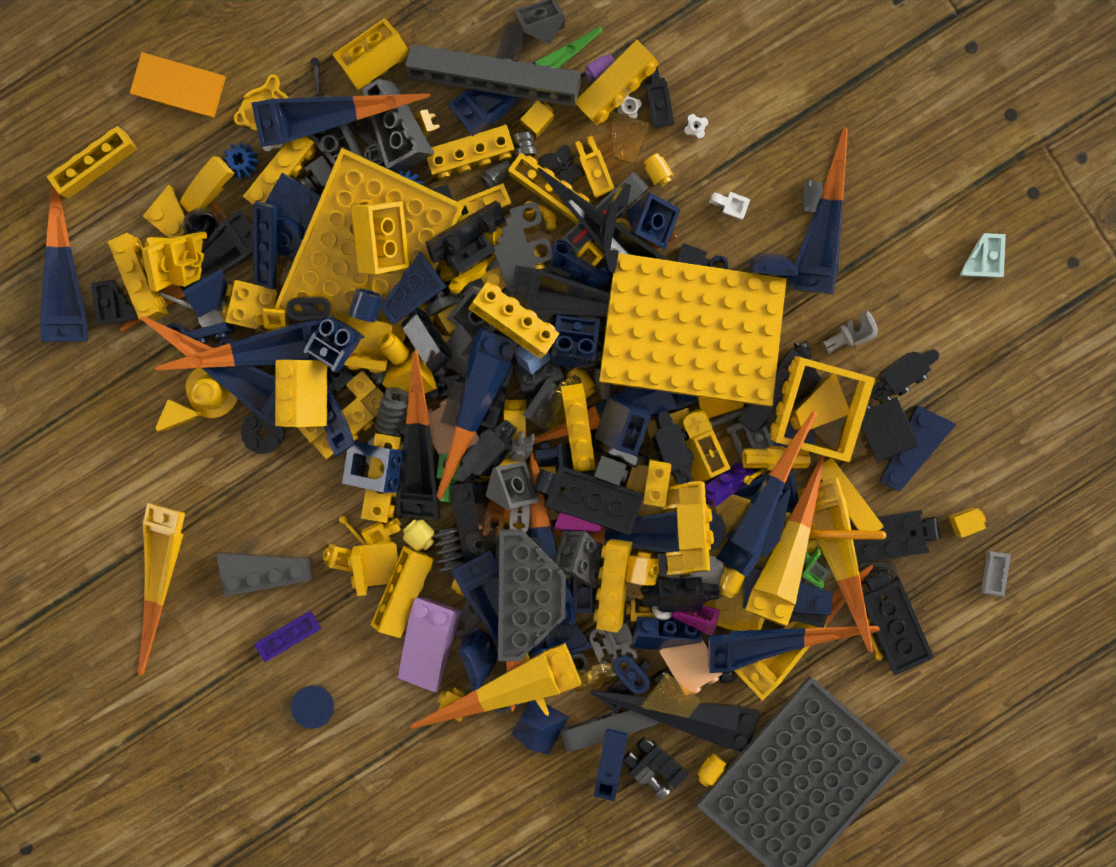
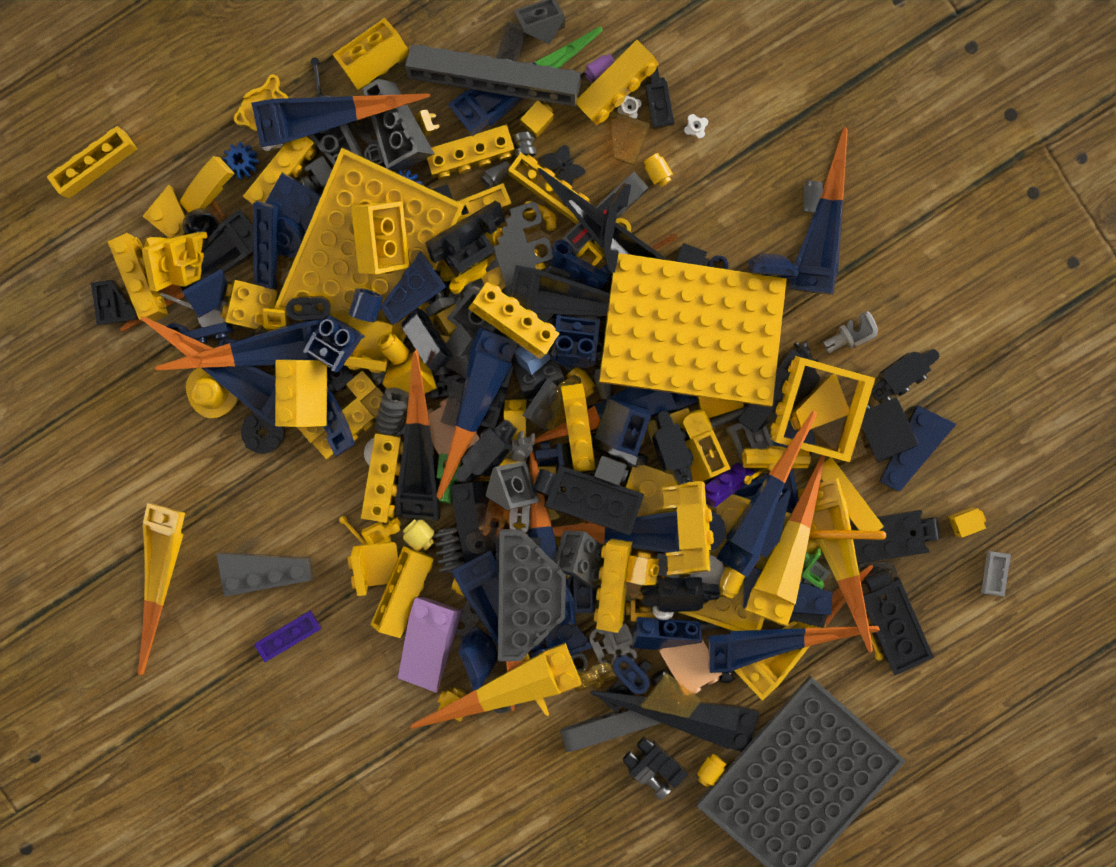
(61, 301): dark blue plate -> none
(175, 415): yellow slope -> none
(177, 85): light orange tile -> none
(312, 706): dark blue tile -> none
(337, 557): yellow bracket -> none
(355, 467): dark blue panel -> none
(538, 730): dark blue slope -> none
(570, 523): magenta slope -> none
(595, 169): yellow hinge -> none
(610, 765): dark blue slope -> none
(653, 219): dark blue slope -> none
(657, 483): yellow bracket -> none
(700, 623): magenta slope -> none
(734, 204): white plate -> none
(986, 258): light aqua wing -> none

